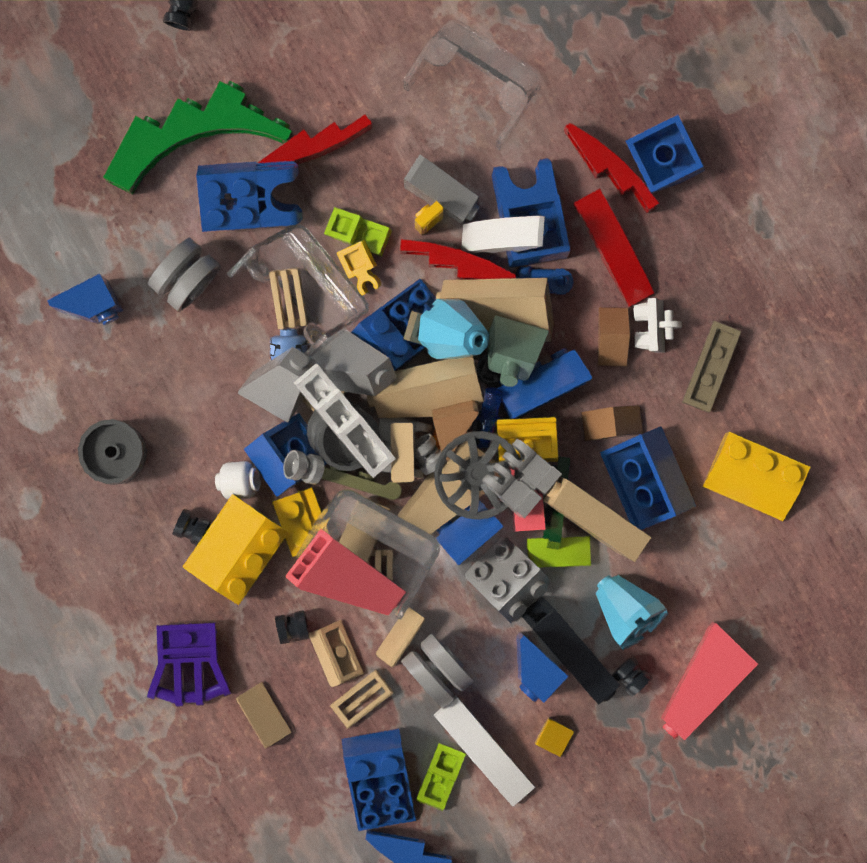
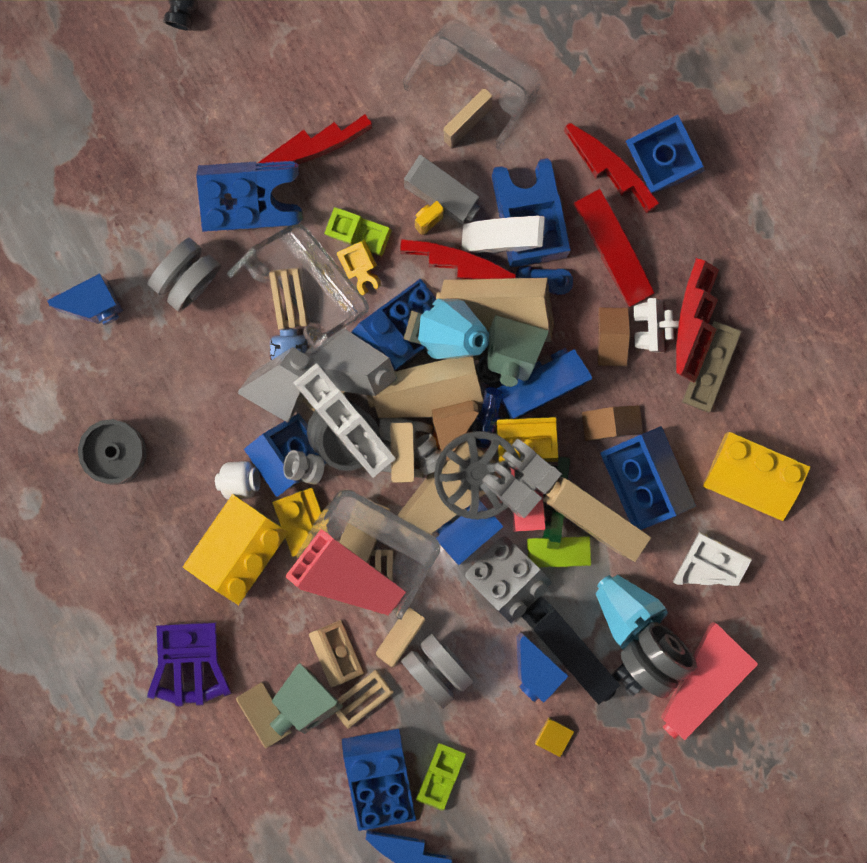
(191, 527): black wheel -> none
(224, 114): green arch -> none
(292, 627): black wheel -> none
(303, 702): none -> sand green torso
(362, 482): olive plate -> none
(467, 118): none -> tan tile
(484, 751): white slope -> none
(658, 660): none -> dark grey wheel
(694, 328): none -> red slope
(712, 563): none -> white wing

